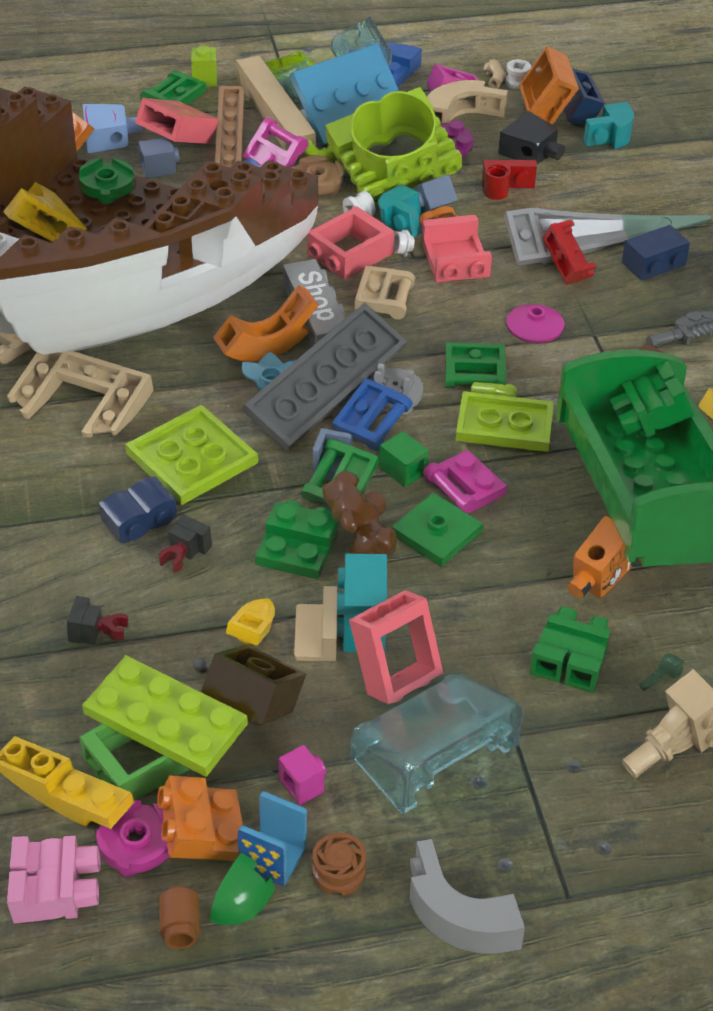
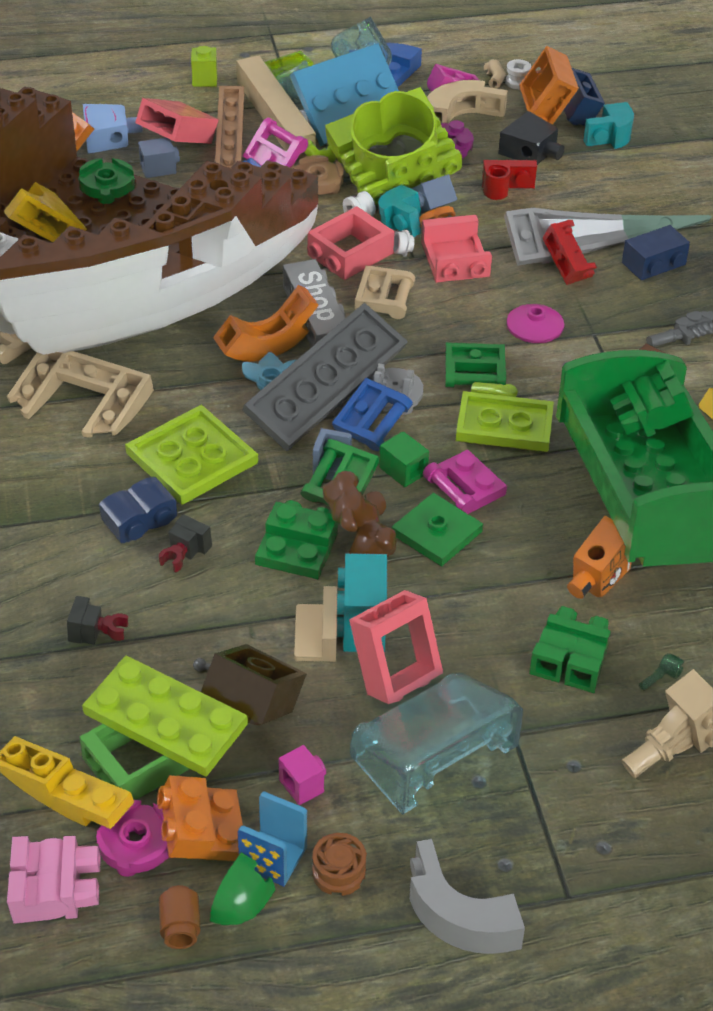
(176, 88): green plate -> none
(252, 621): yellow plate -> none

